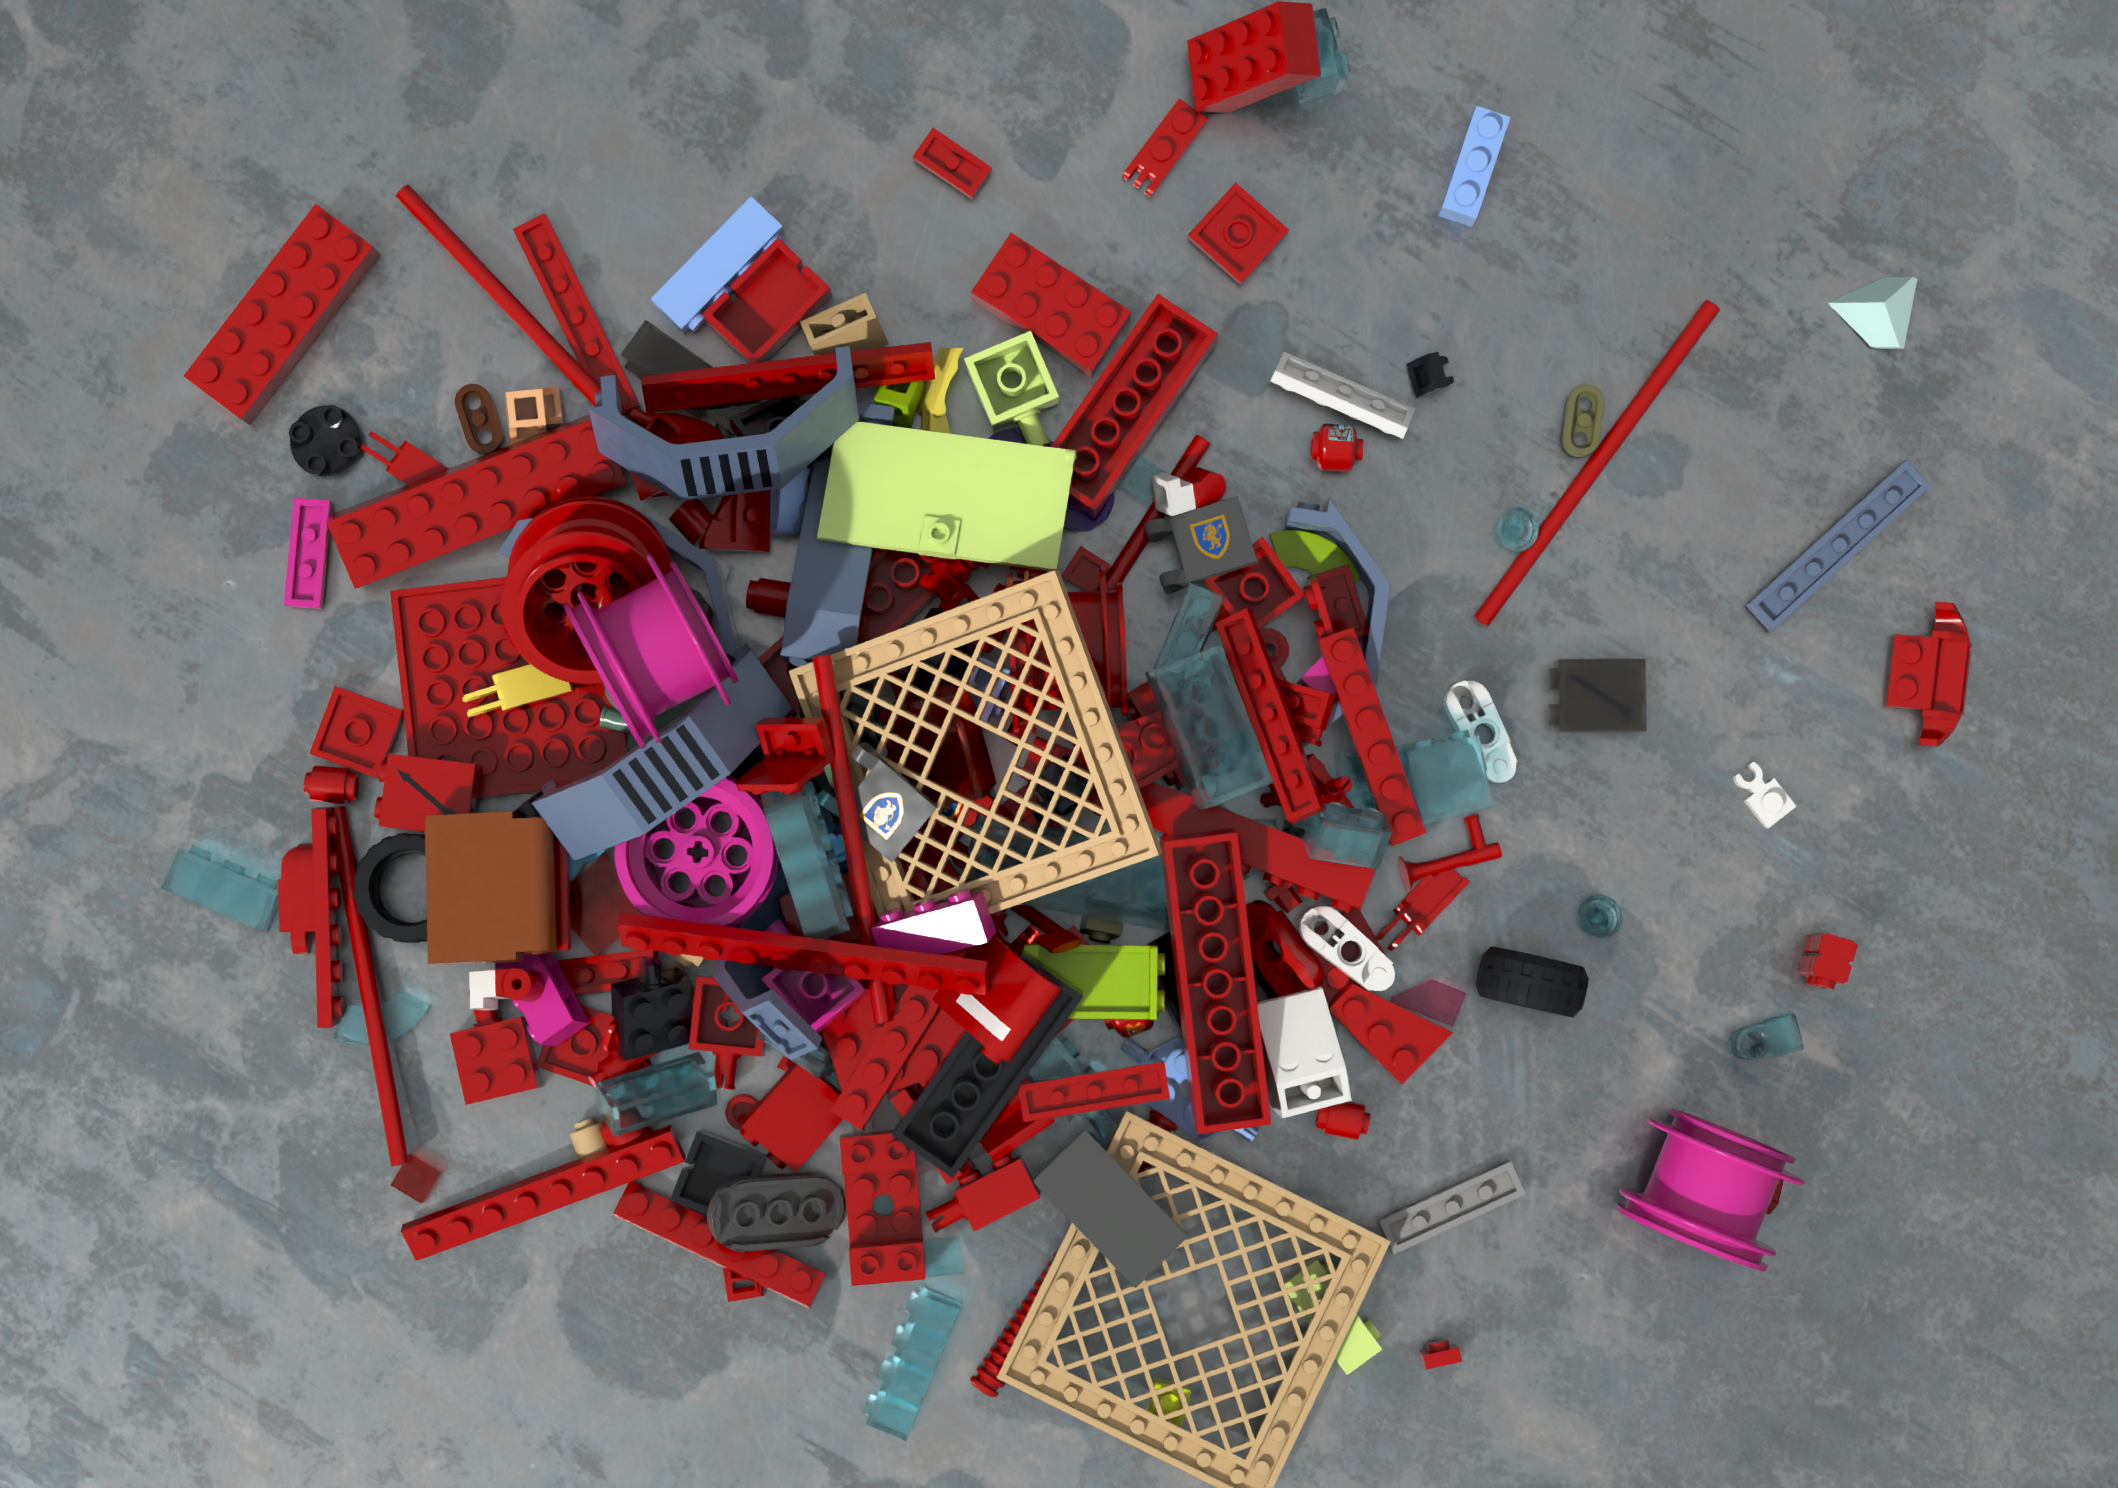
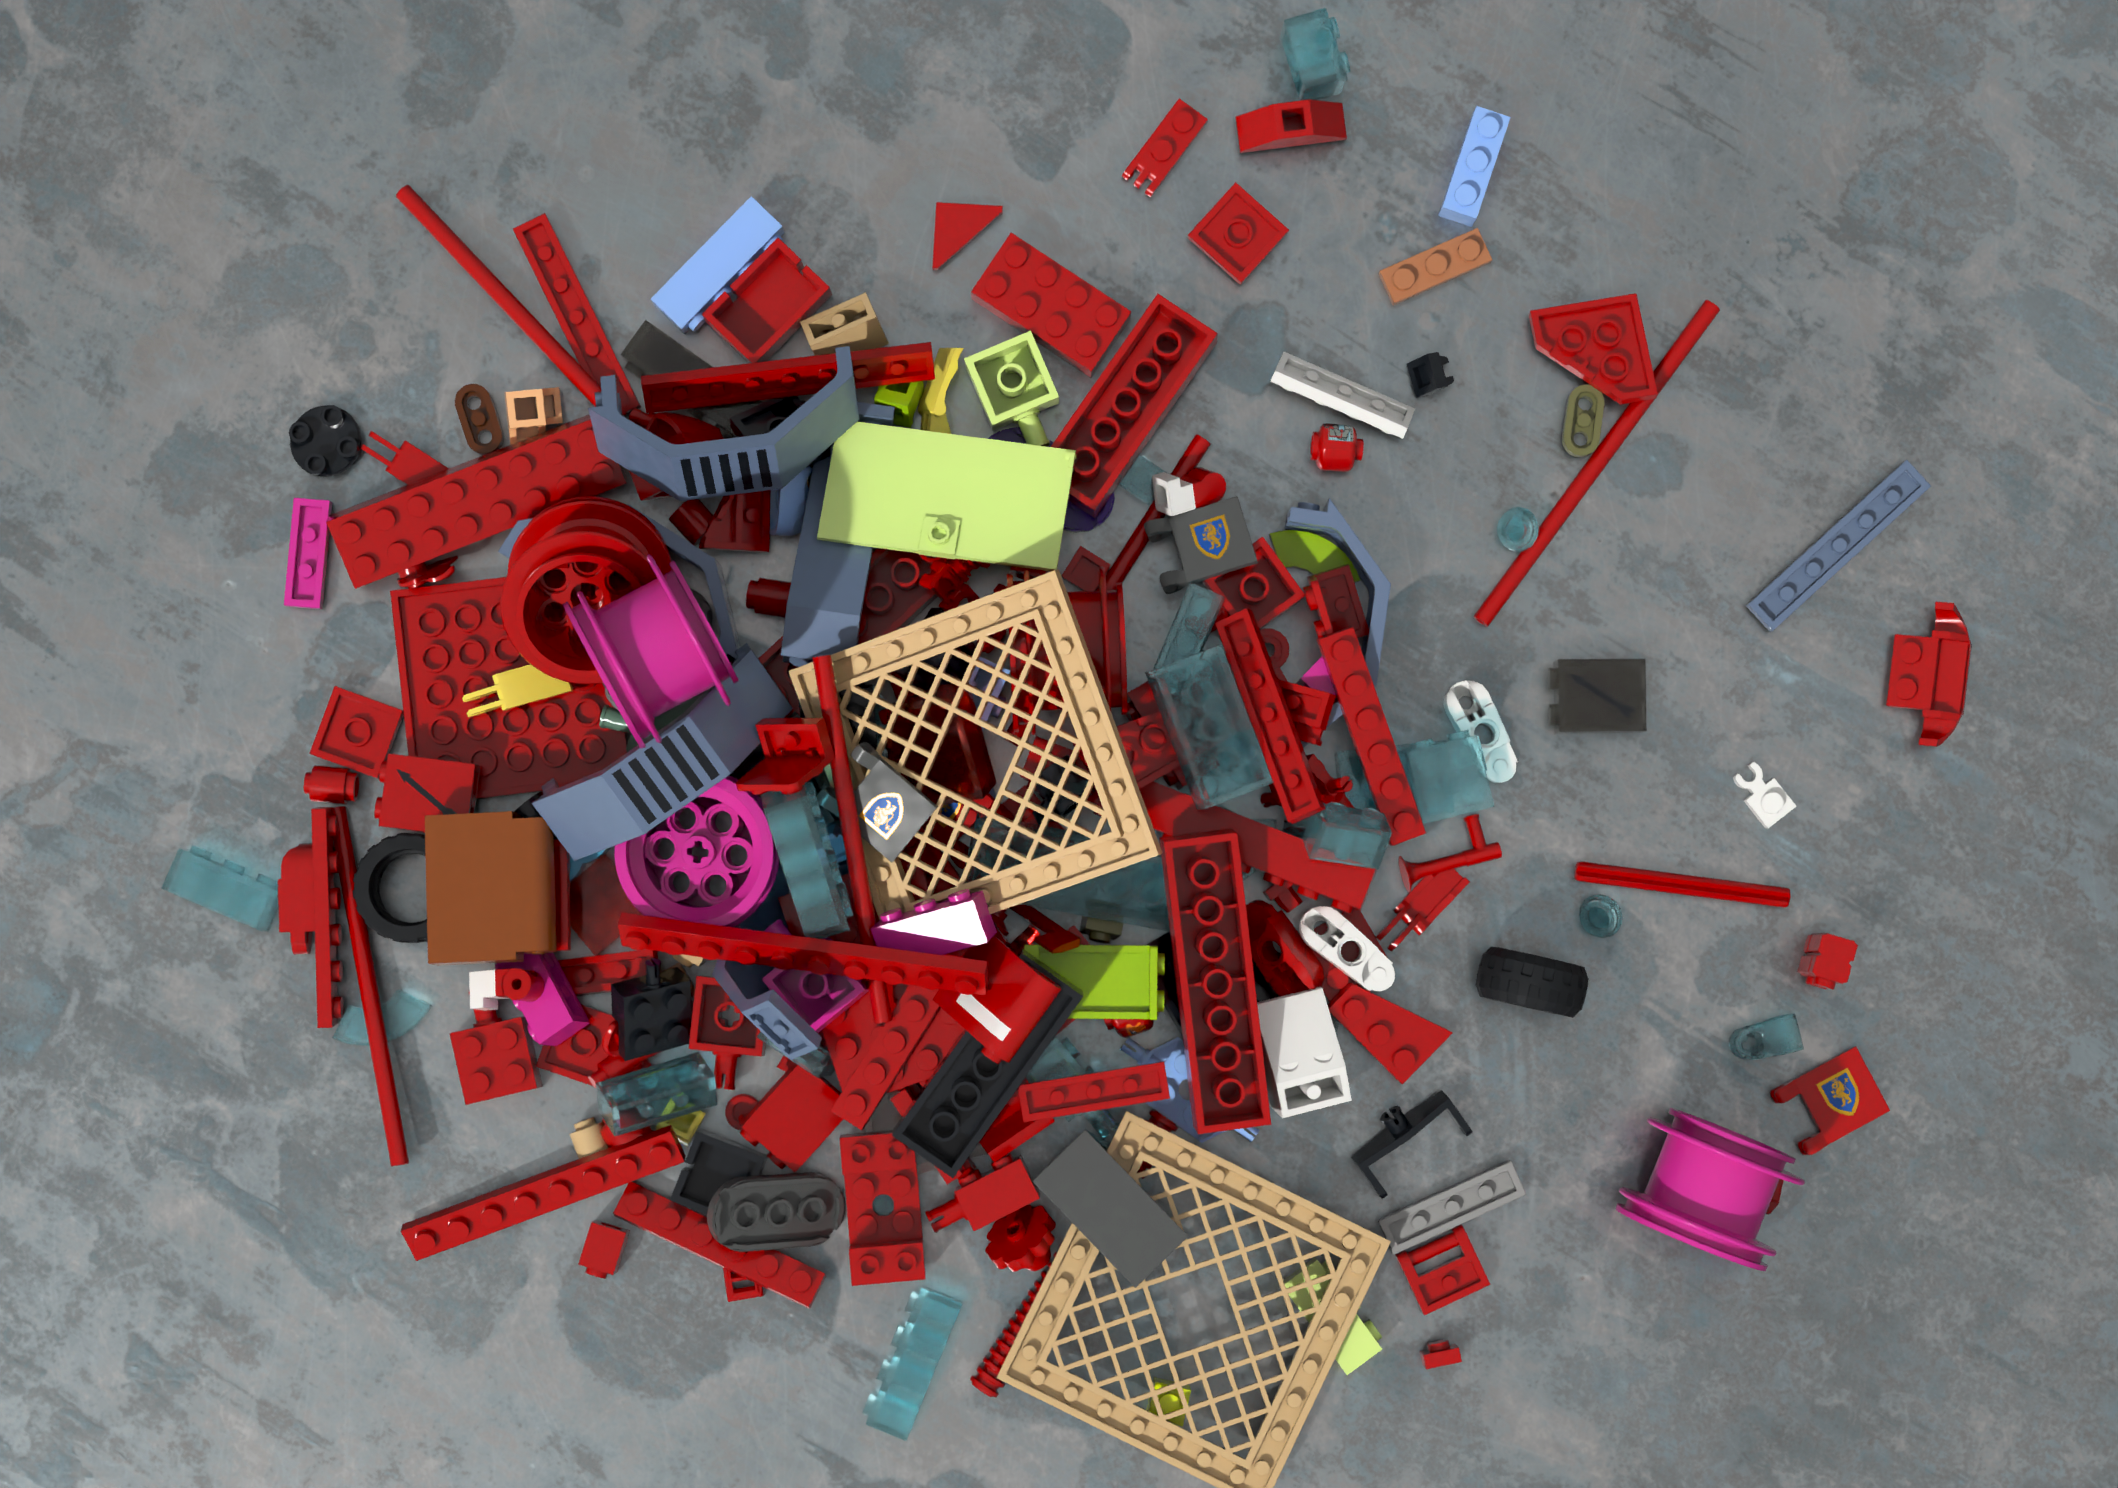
(282, 314): red brick -> none
(416, 1178): clear red plate -> none
(421, 573): none -> red plate
(603, 1249): none -> red brick
(684, 1126): none -> light yellow brick
(943, 1256): clear light blue tile -> none
(952, 163): red plate -> none
(957, 226): none -> red tile
(1022, 1239): none -> red plant
(1254, 57): red brick -> none
(1291, 125): none -> red slope
(1343, 1120): red brick -> none
(1402, 1129): none -> black piece
(1432, 1000): clear pink tile -> none
(1435, 266): none -> nougat plate
(1447, 1281): none -> red plate
(1600, 344): none -> red plate
(1682, 884): none -> red axle
(1838, 1097): none -> red flag
(1879, 311): light aqua slope -> none

